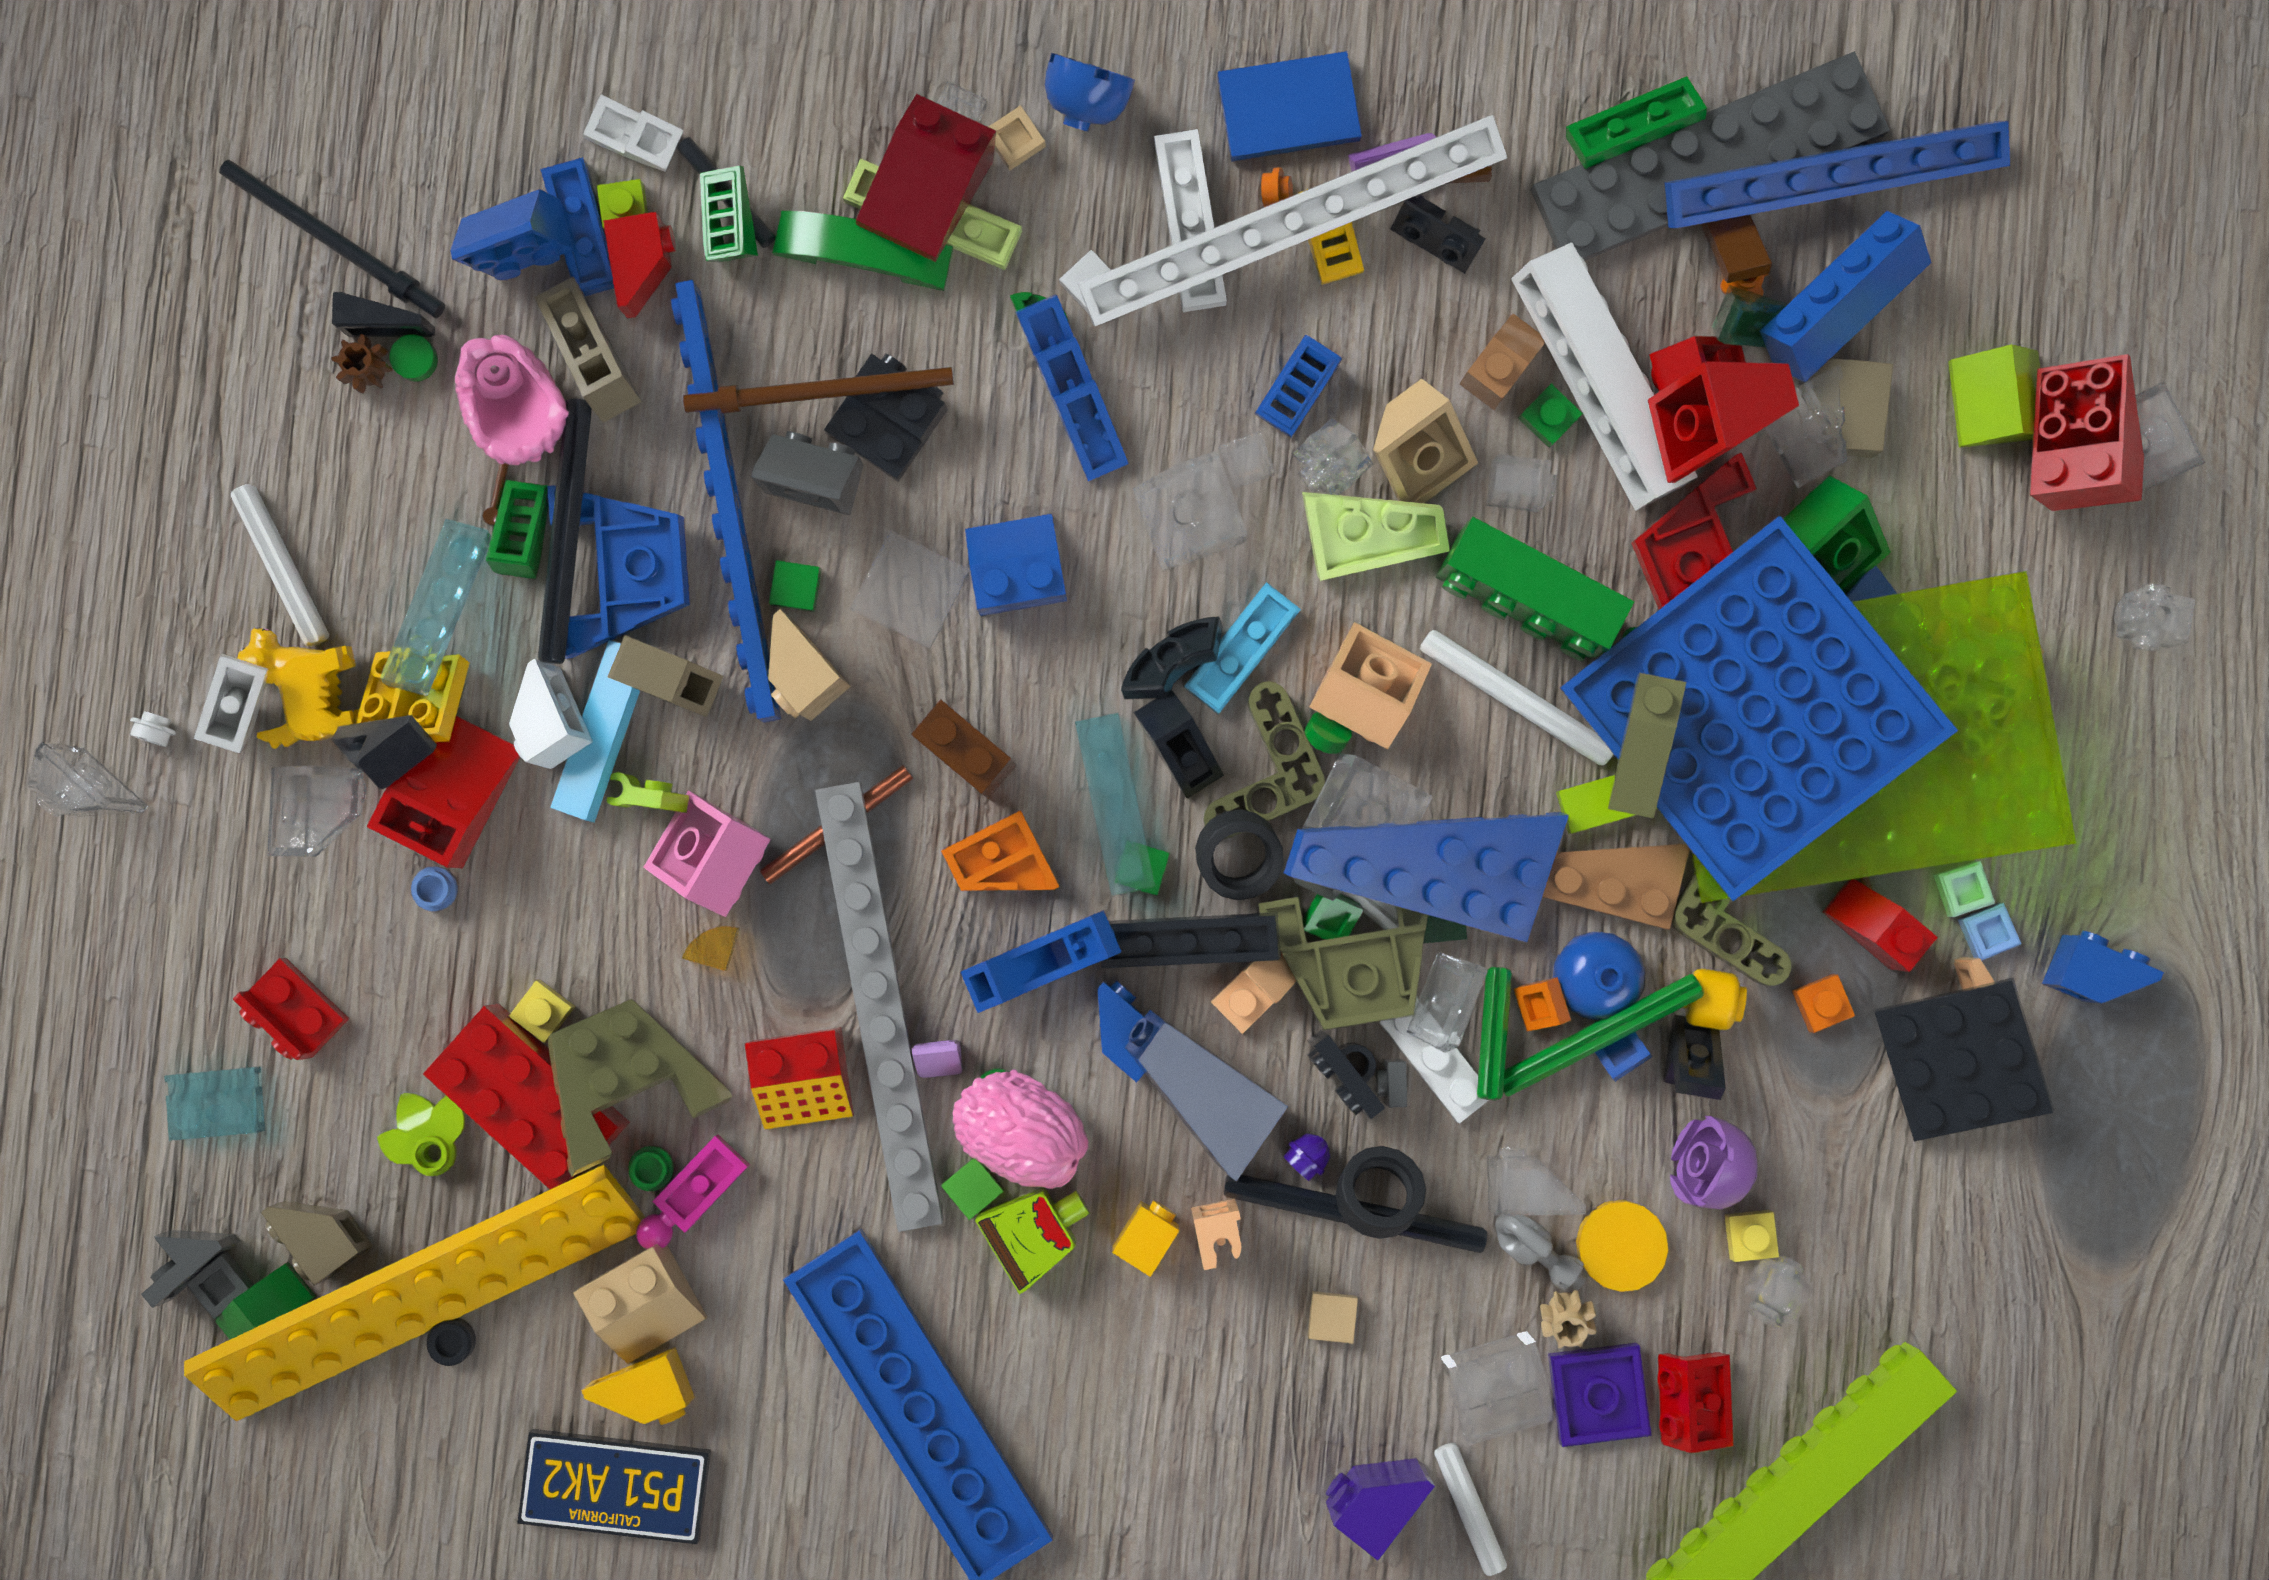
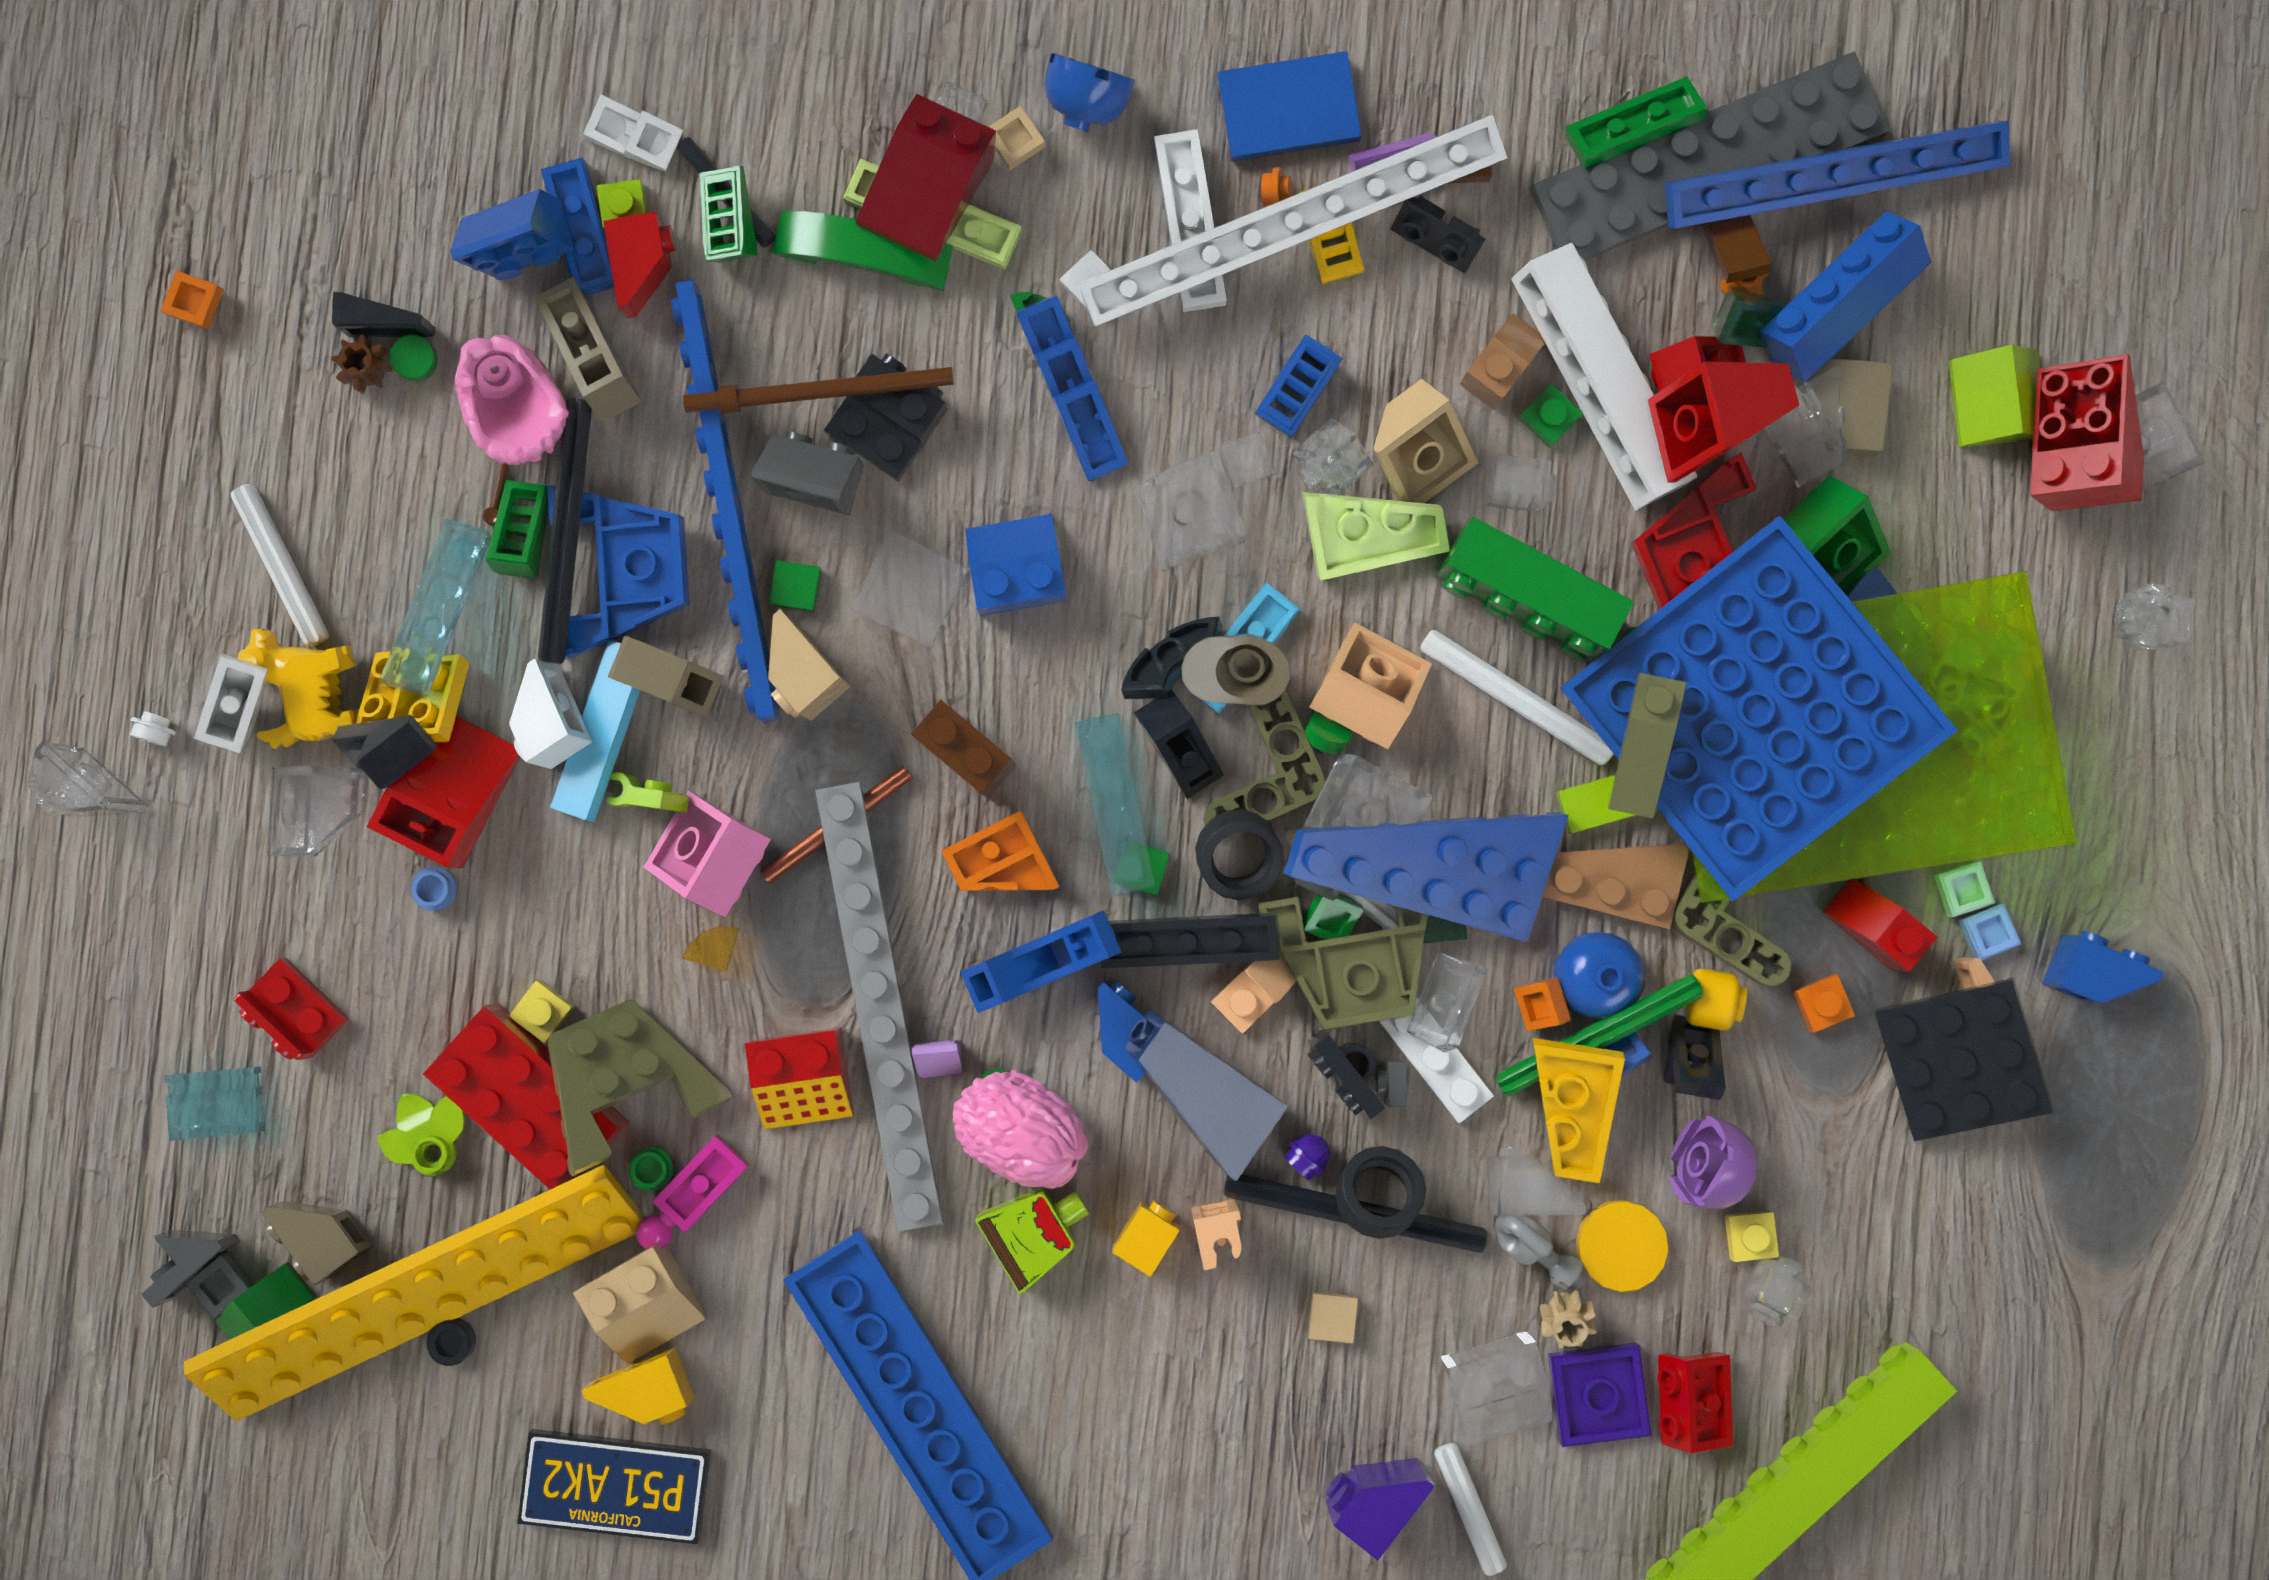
(192, 300): none -> orange plate
(399, 283): black bar -> none
(972, 1188): bright green tile -> none
(1236, 670): none -> dark tan piece
(1494, 1033): green axle -> none
(1579, 1104): none -> yellow wing

